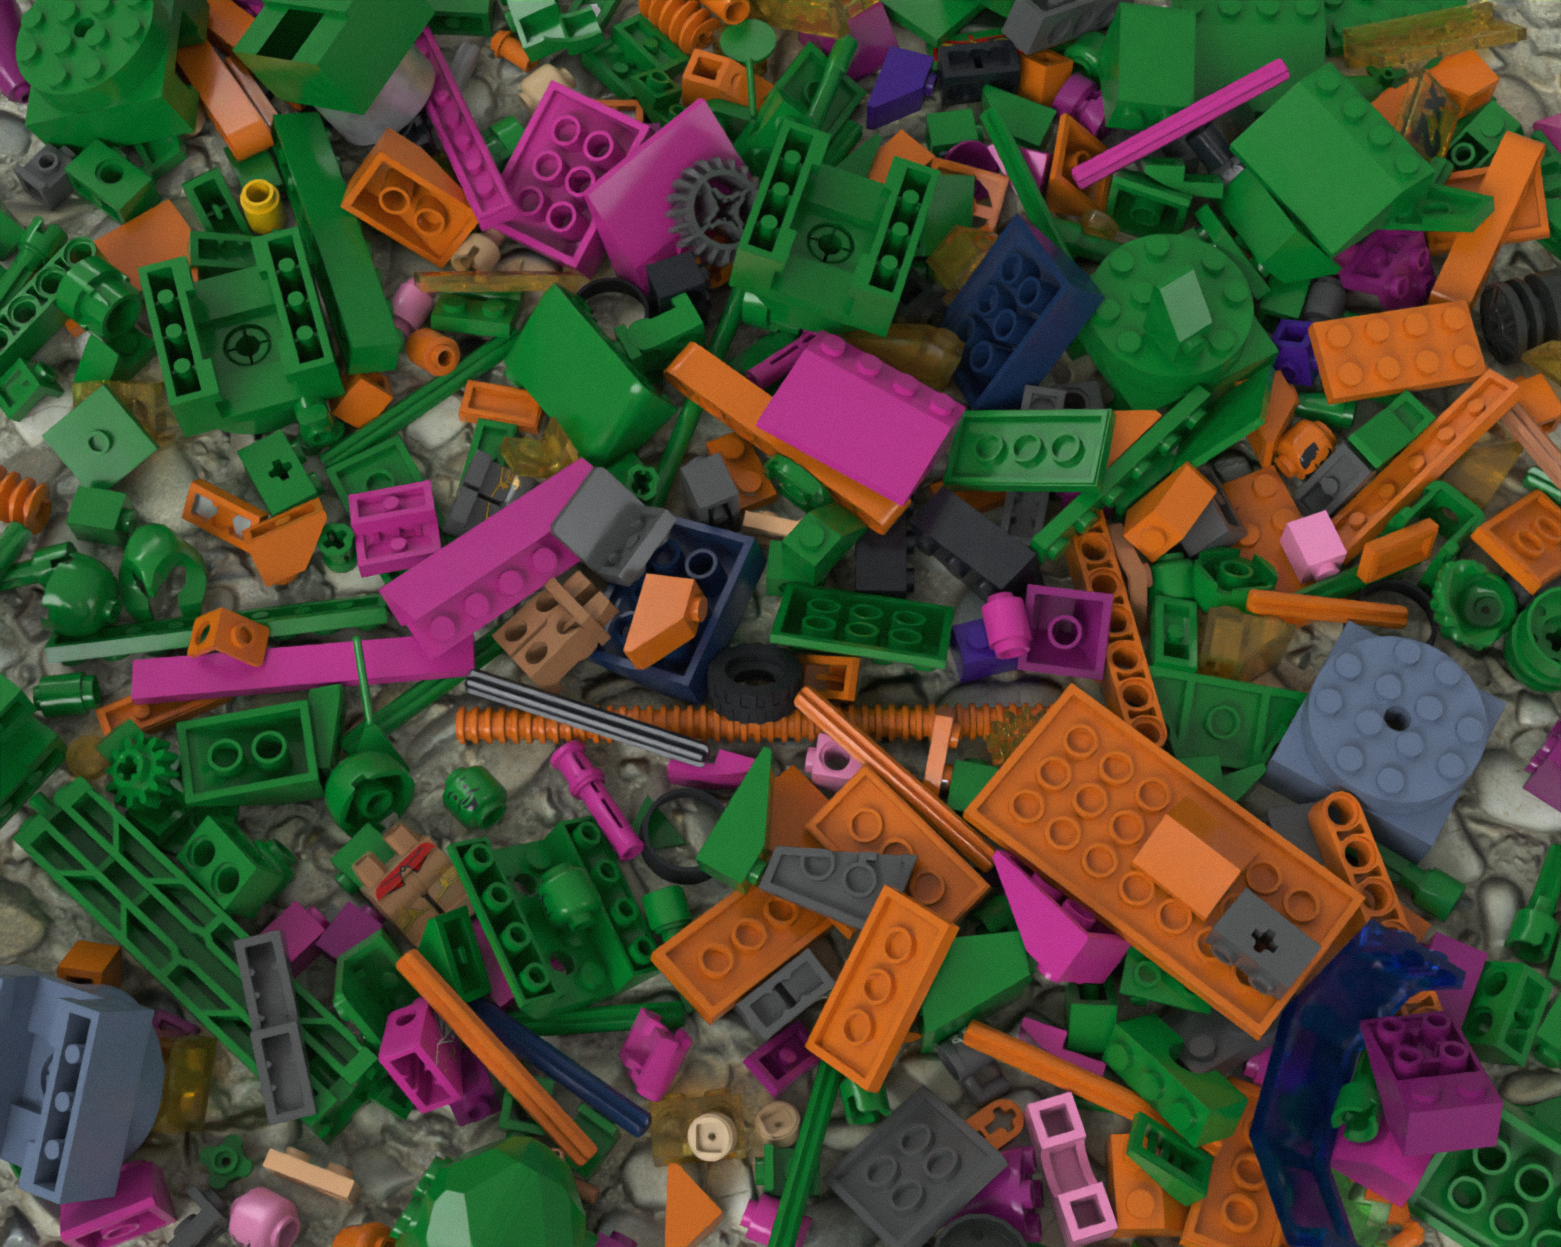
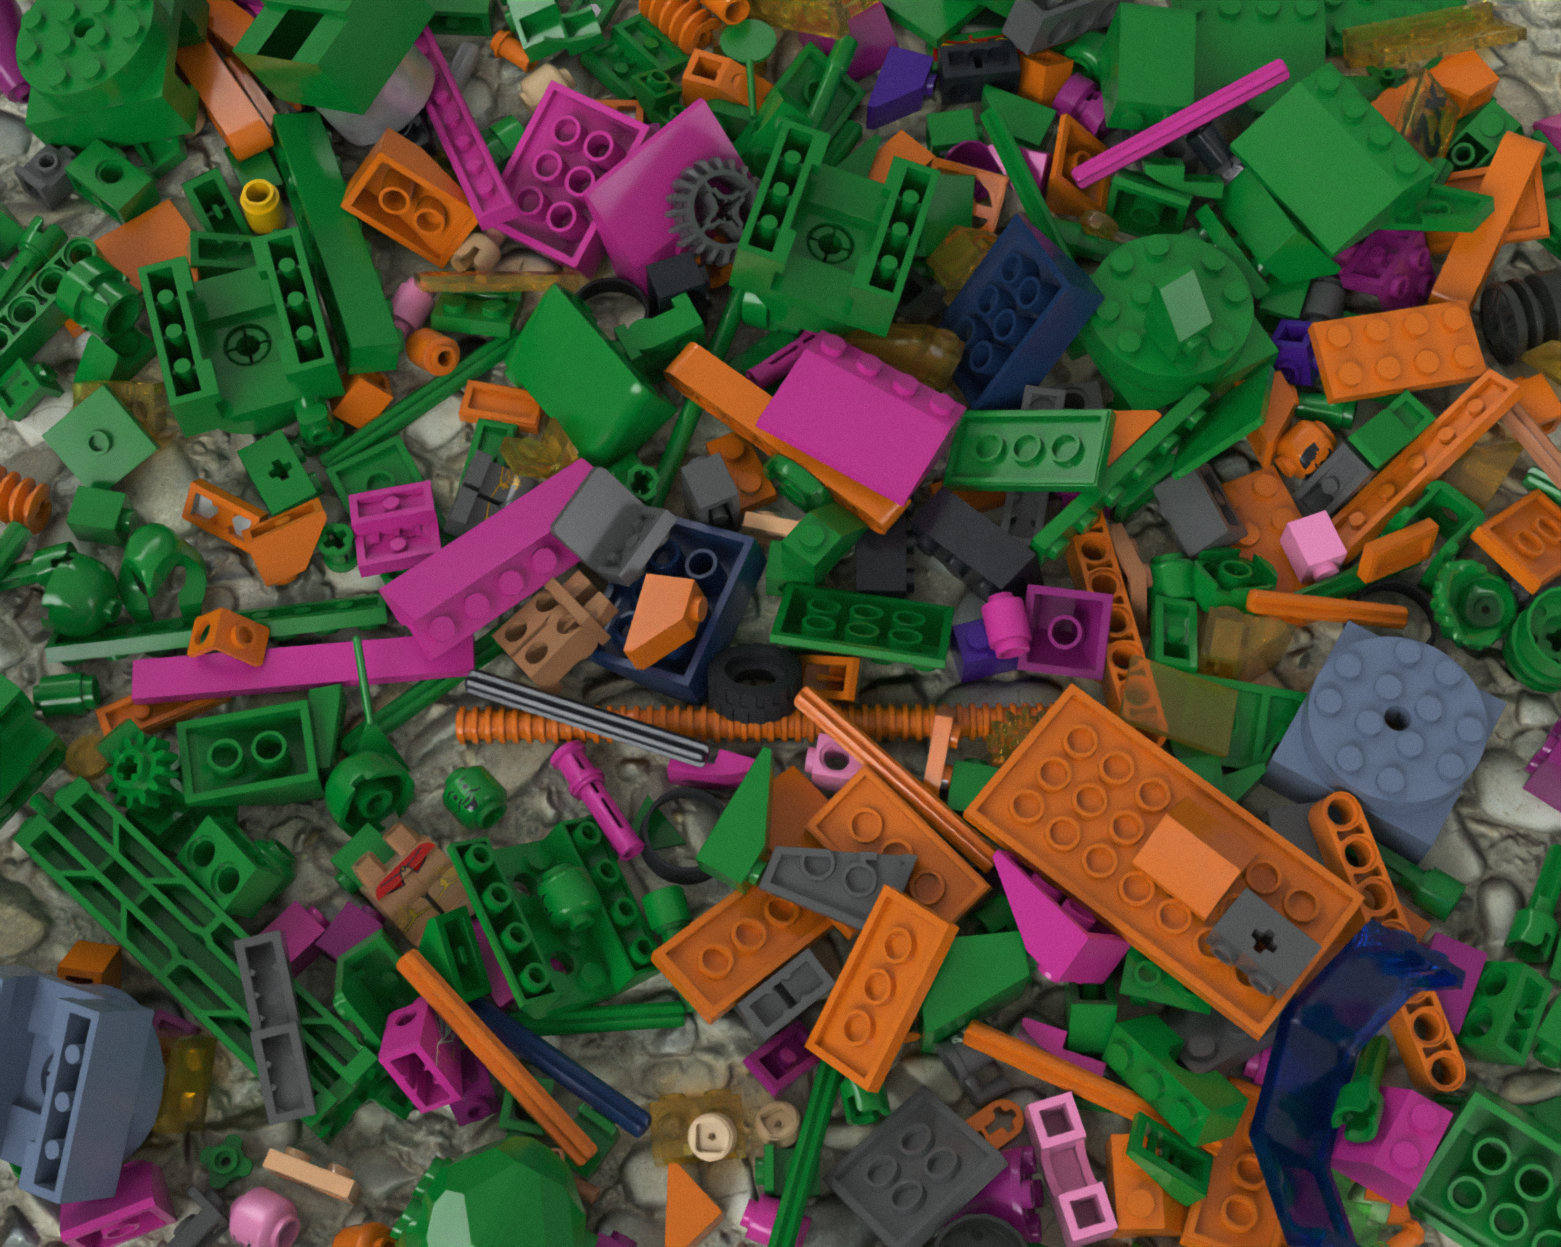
(653, 1054): dark pink cylinder -> none
(1168, 511): orange slope -> none
(1178, 706): none -> clear yellow piece
(1431, 1084): magenta slope -> none

